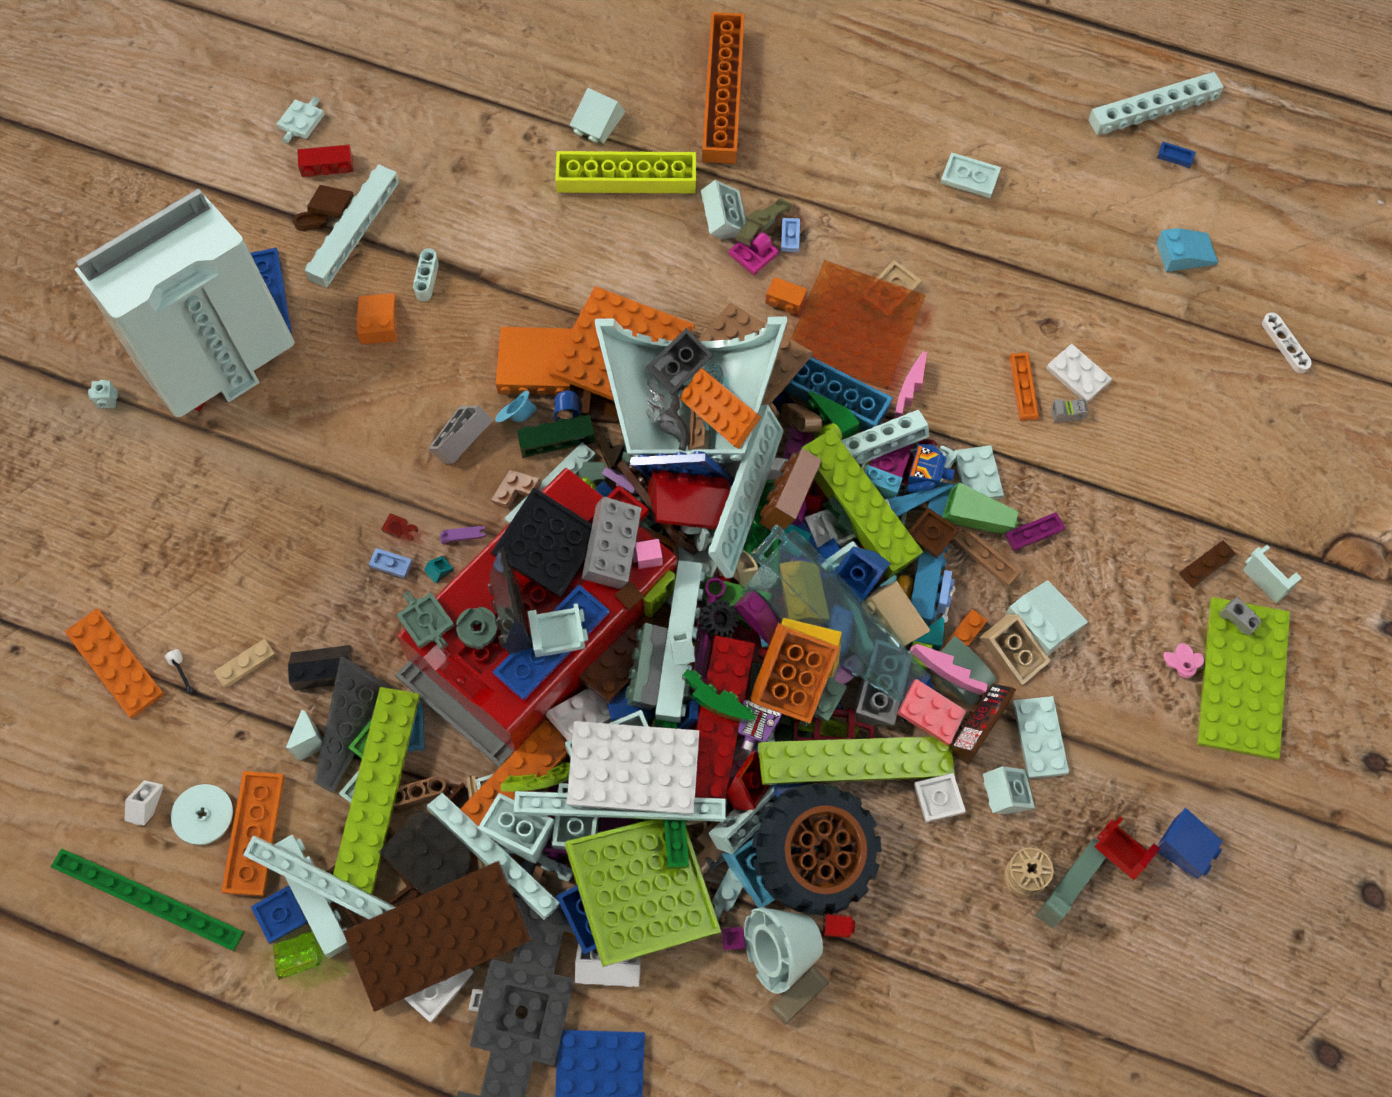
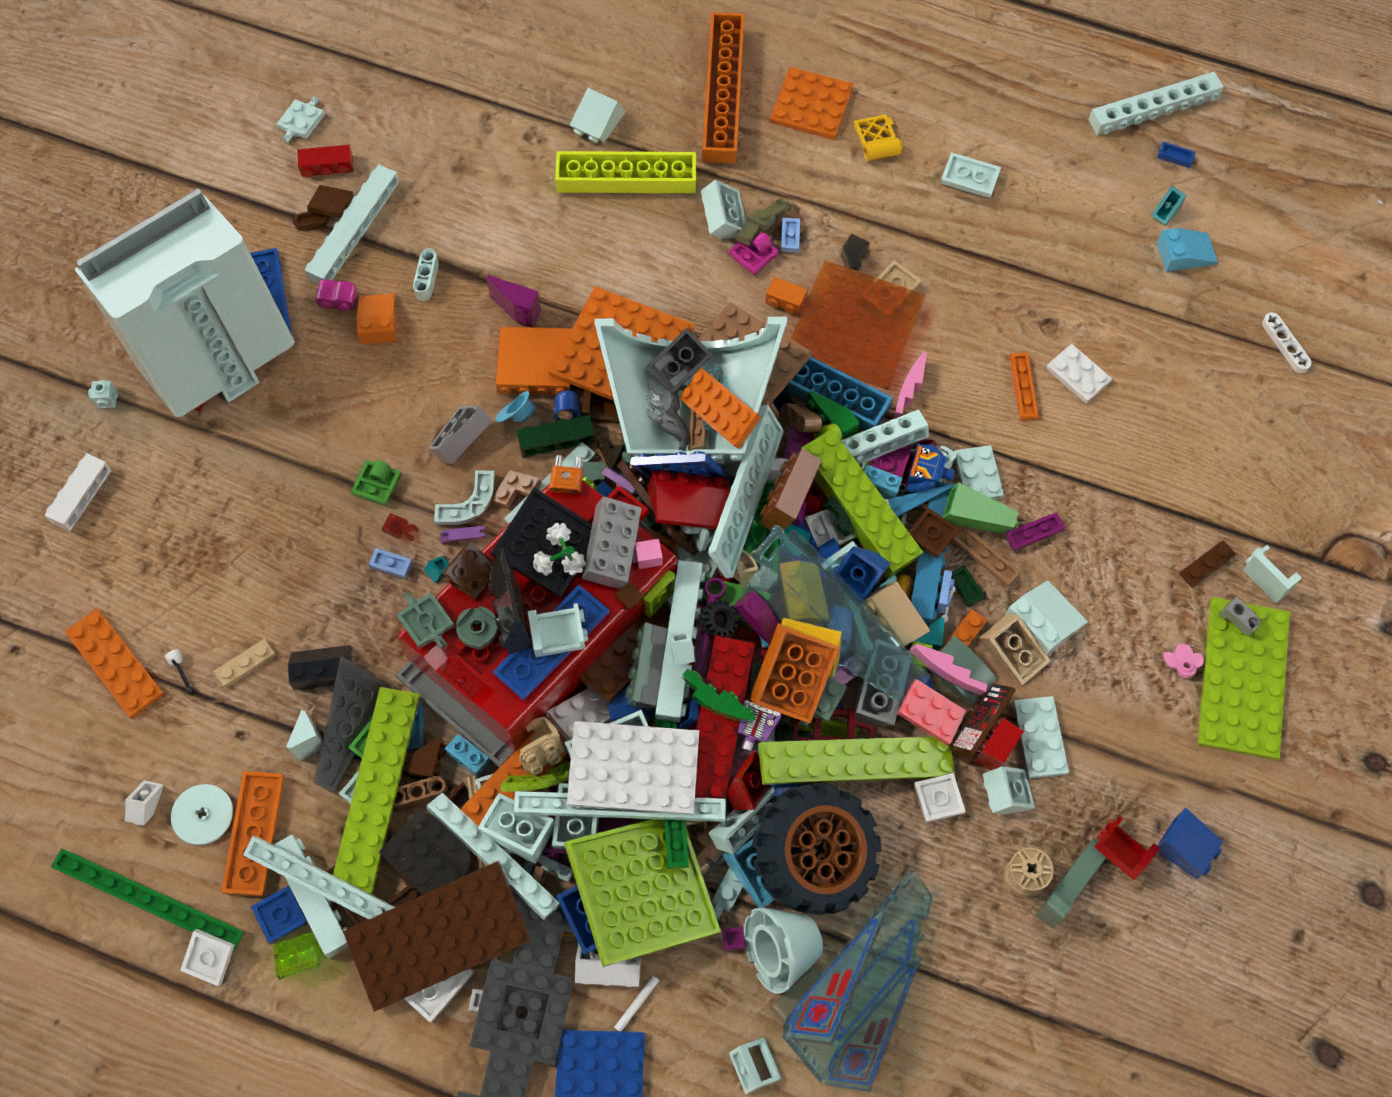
(77, 492): none -> white brick
(207, 957): none -> white plate
(336, 294): none -> dark pink brick
(376, 482): none -> bright green plate
(427, 759): none -> reddish brown slope
(468, 756): none -> medium azure brick
(469, 570): none -> reddish brown plate
(473, 507): none -> light aqua plate
(516, 300): none -> magenta slope
(543, 749): none -> tan piece
(566, 479): none -> orange piece
(573, 561): none -> white plant
(636, 1004): none -> white bar
(746, 1069): none -> light aqua tile
(811, 103): none -> orange plate
(838, 926): red brick -> none
(854, 252): none -> clear smoke slope
(856, 1000): none -> clear light blue windscreen
(880, 146): none -> yellow piece
(967, 586): none -> dark green tile
(998, 744): none -> red brick
(1069, 410): light grey leg -> none
(1169, 205): none -> teal slope

